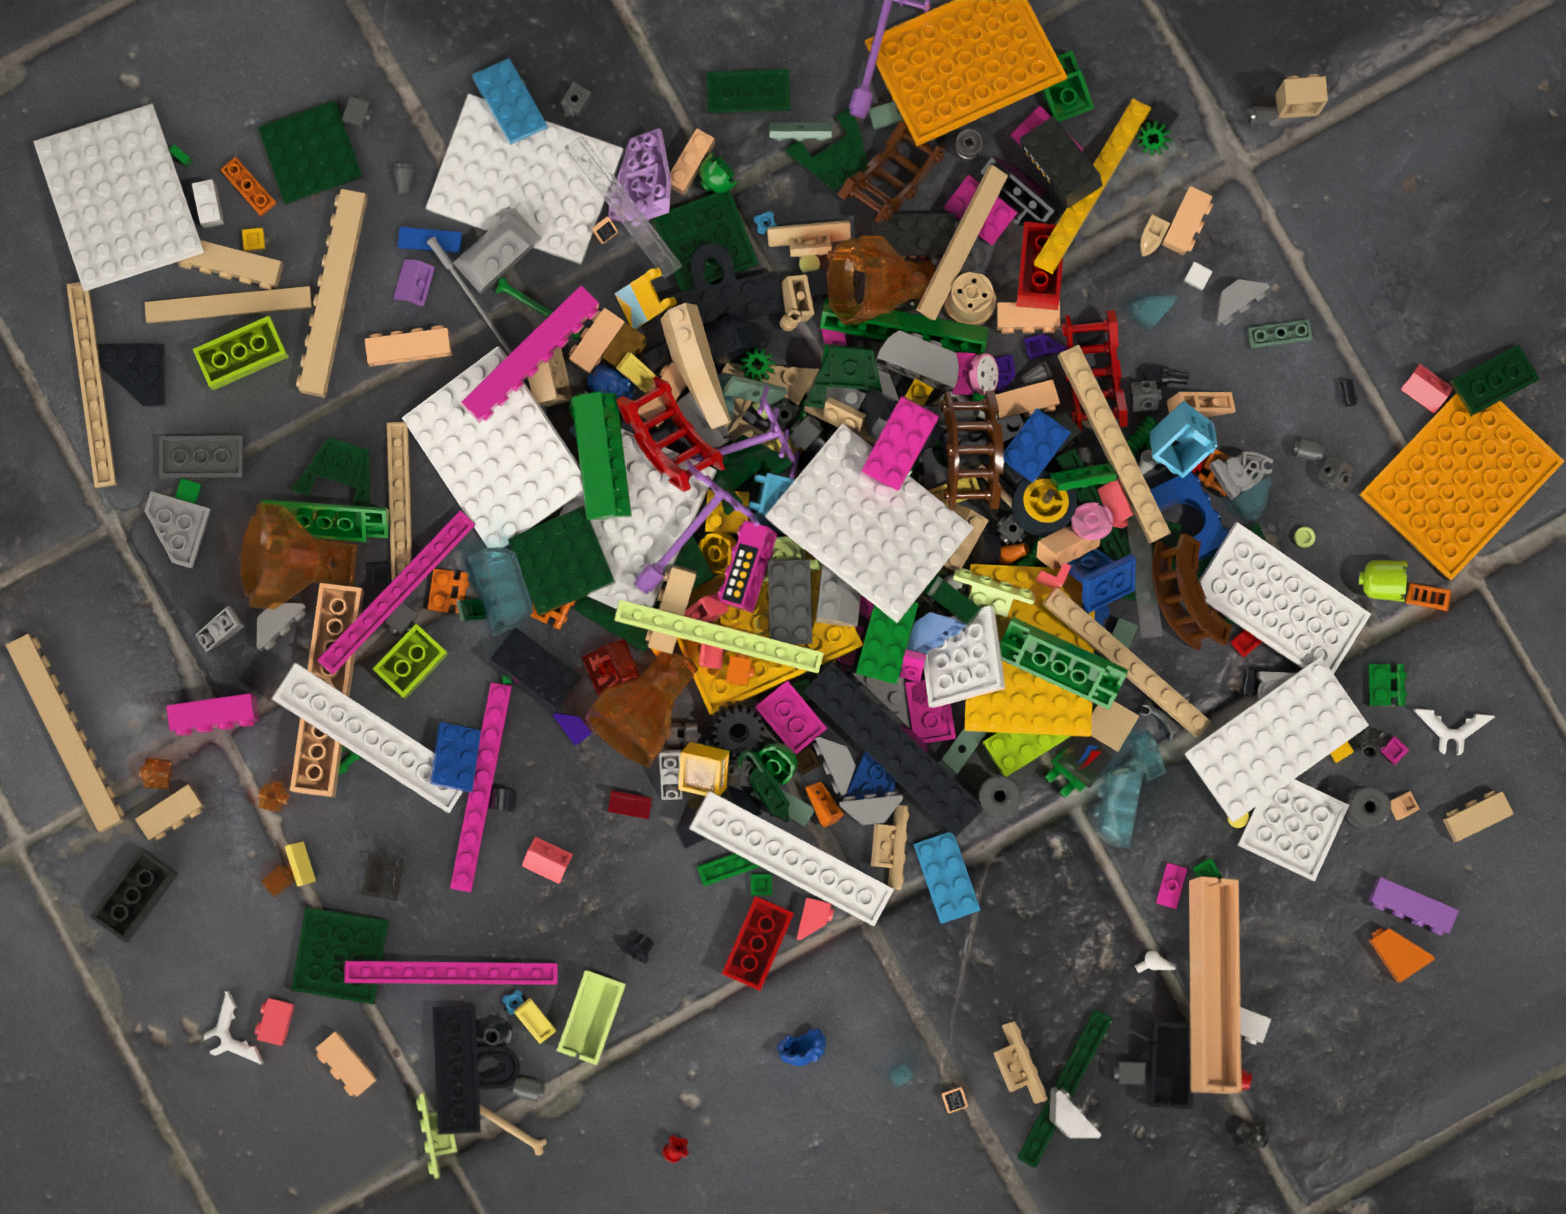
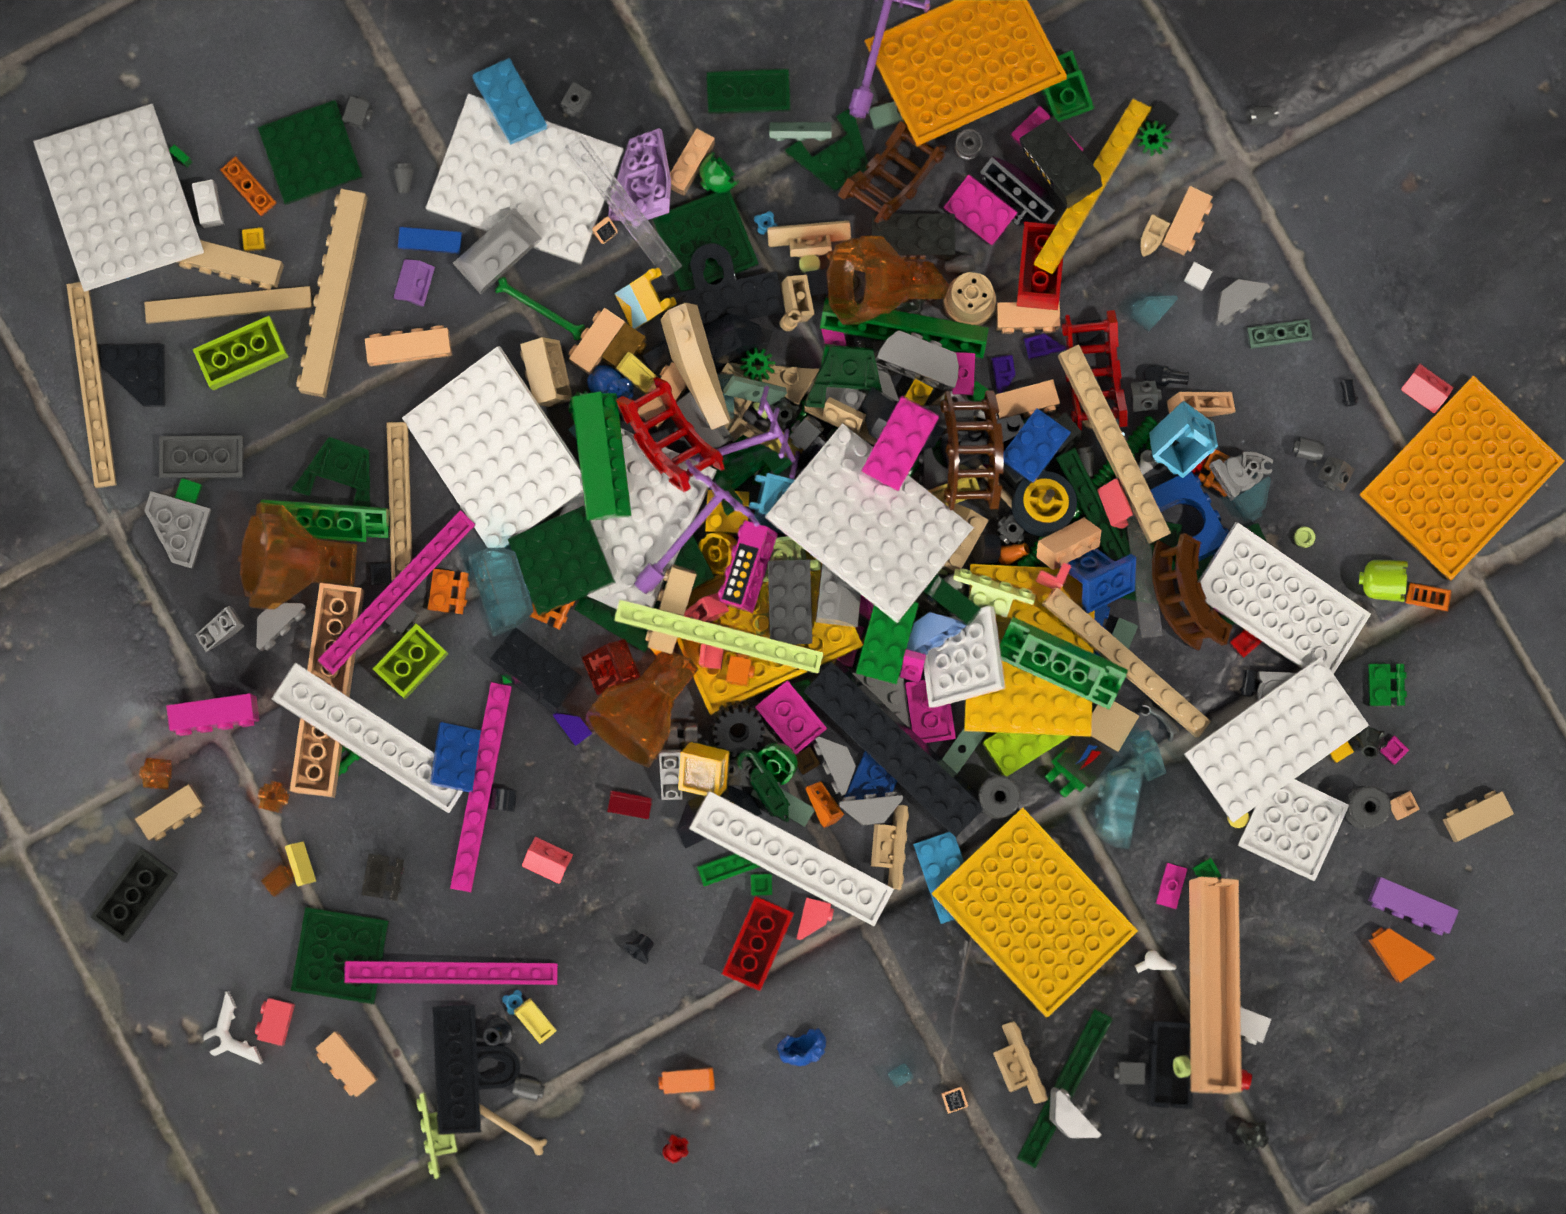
(65, 732): tan brick -> none
(449, 265): light grey piece -> none
(471, 610): dark green slope -> none
(530, 354): dark pink brick -> none
(591, 1017): yellowish green piece -> none
(687, 1080): none -> orange slope
(961, 242): tan tile -> none
(984, 373): tile -> none
(1034, 912): none -> yellow plate
(1037, 374): dark grey cone -> none
(1083, 477): green plate -> none
(1092, 521): bright pink tile -> none
(1182, 1066): none -> yellowish green tile
(1301, 96): tan brick -> none
(1445, 733): white piece -> none
(1494, 380): dark green tile -> none

